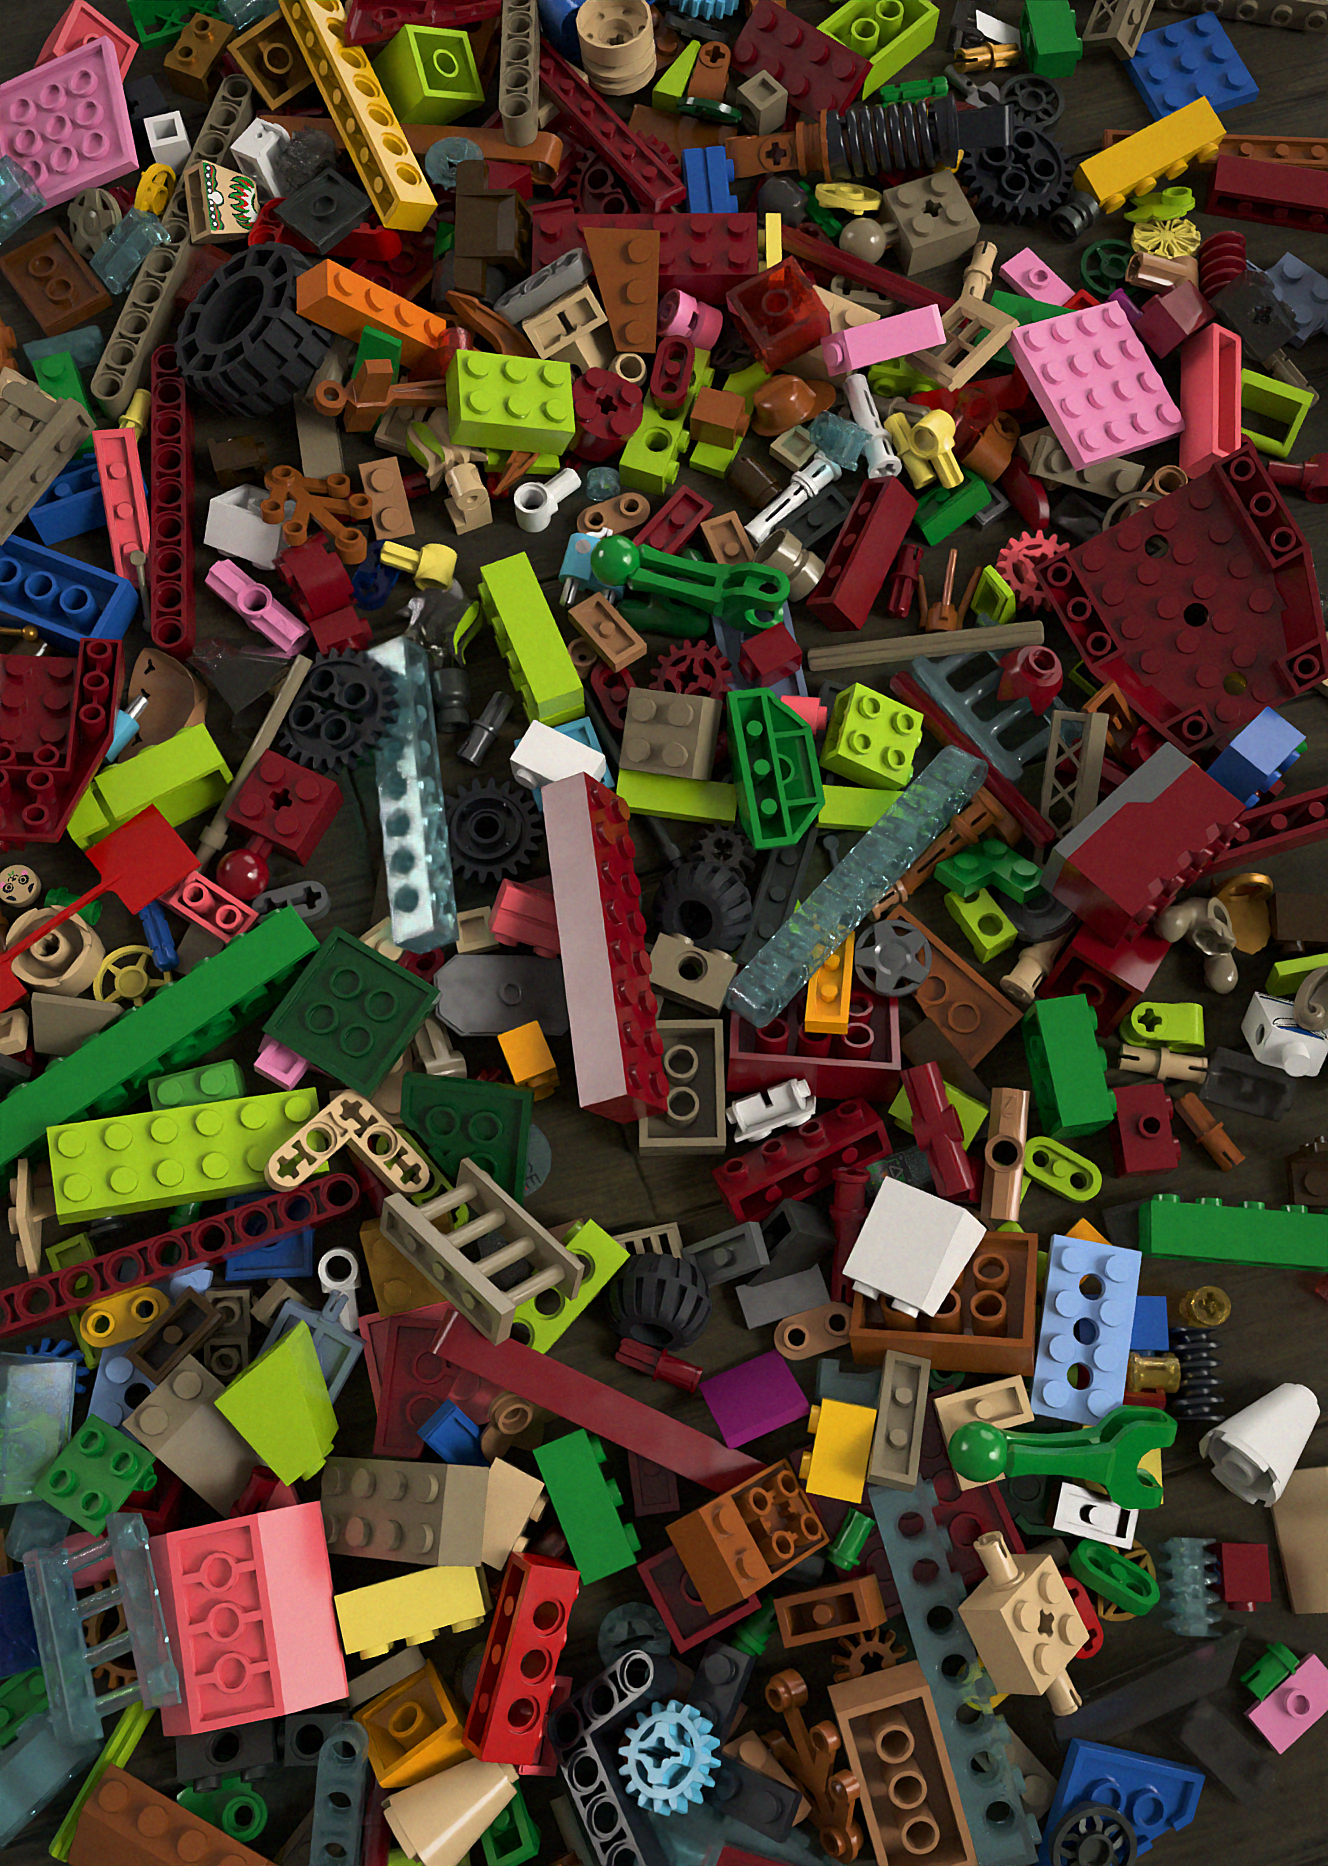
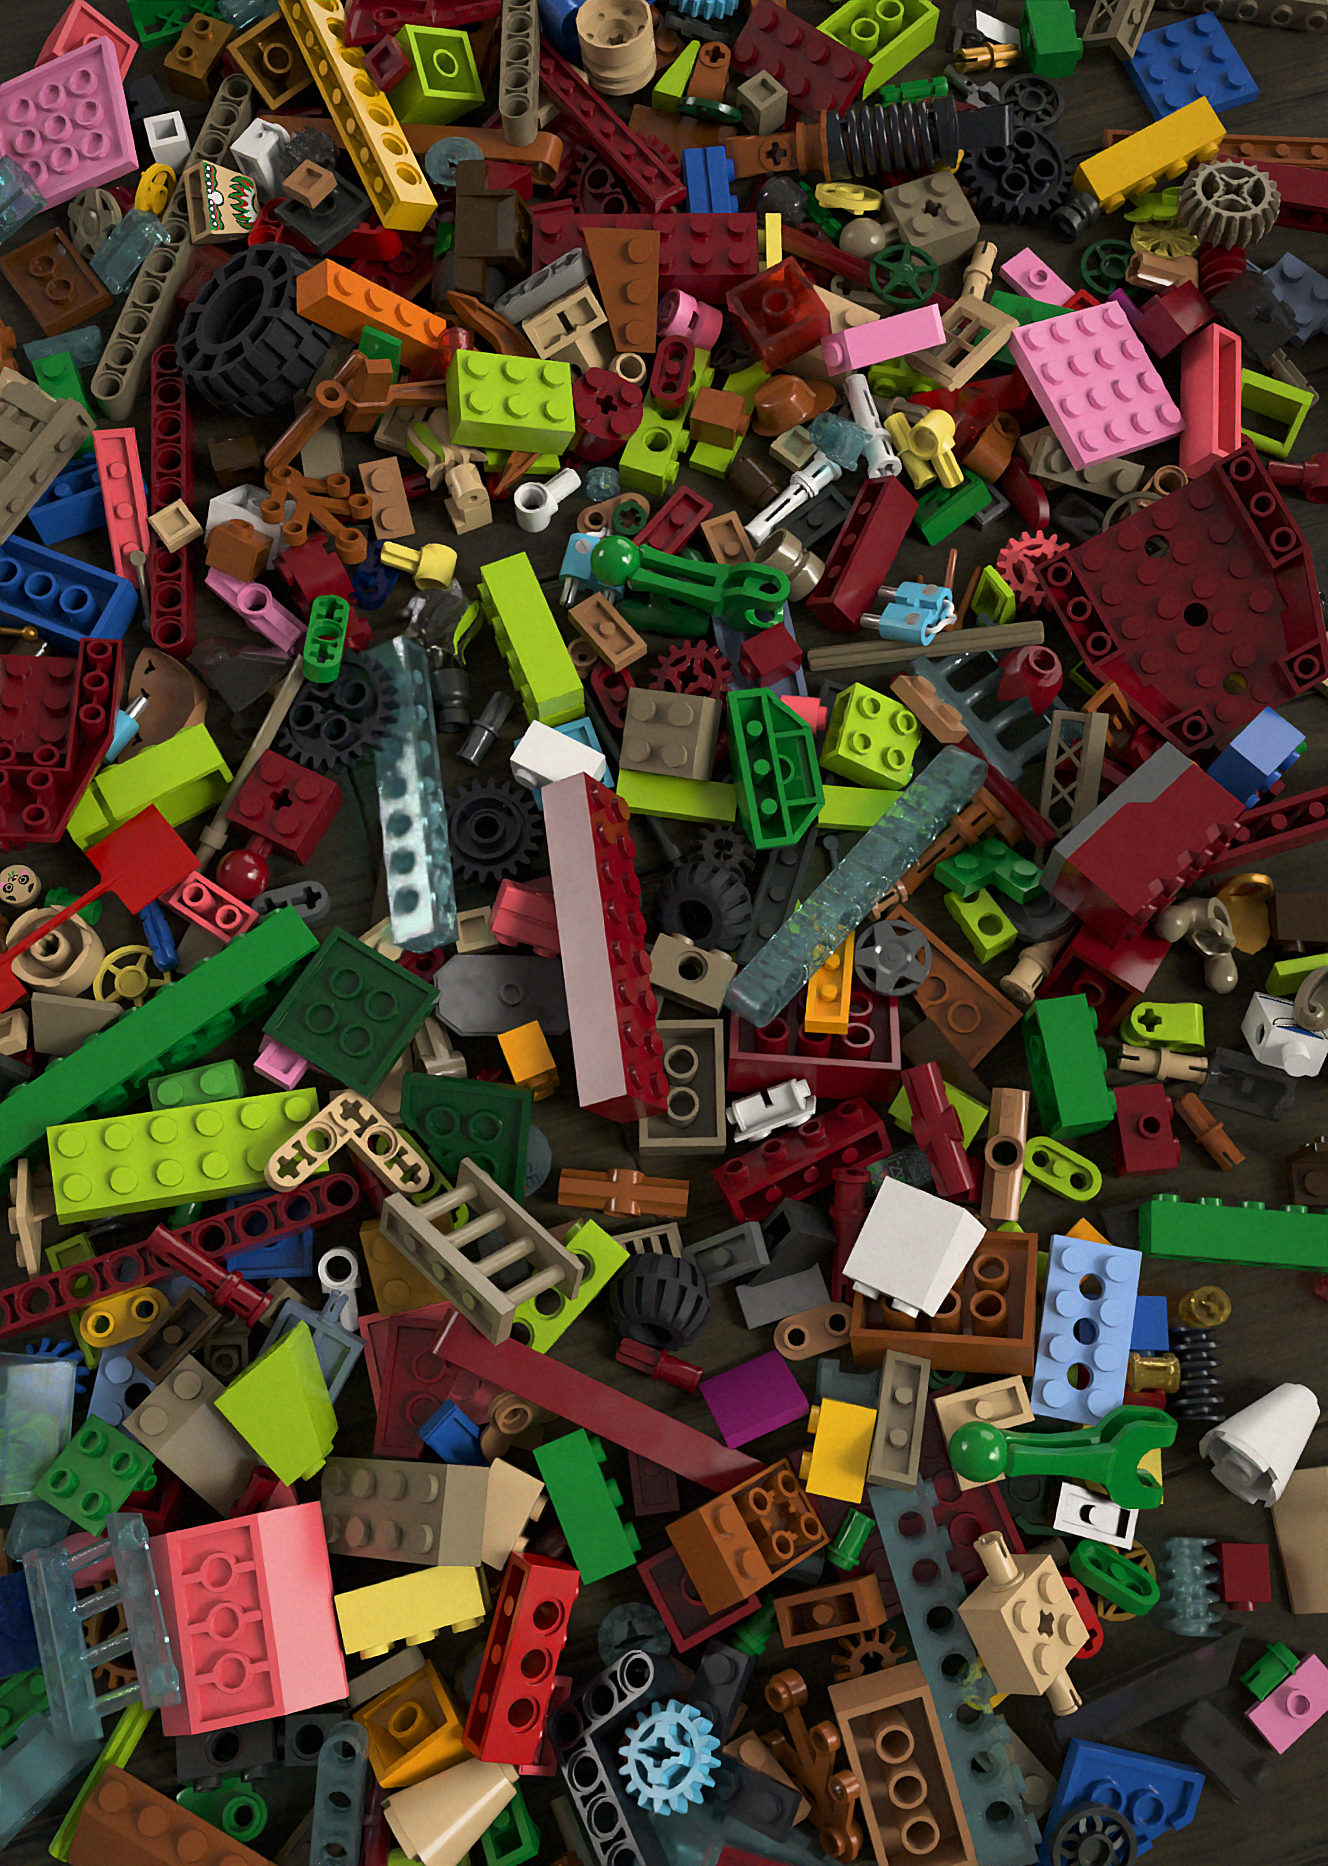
(138, 414): light yellow axle -> none
(175, 525): none -> tan tile
(227, 1287): none -> dark red pin
(238, 549): none -> dark orange brick
(309, 184): none -> medium nougat plate
(310, 418): none -> dark orange axle
(330, 649): none -> green beam
(387, 63): none -> dark red plate
(623, 510): none -> dark green bush
(623, 1193): none -> dark orange piece
(903, 276): none -> dark green wheel
(904, 581): dark red axle -> none
(914, 614): none -> medium azure piece
(937, 716): none -> medium nougat plate
(1228, 203): none -> dark tan gear

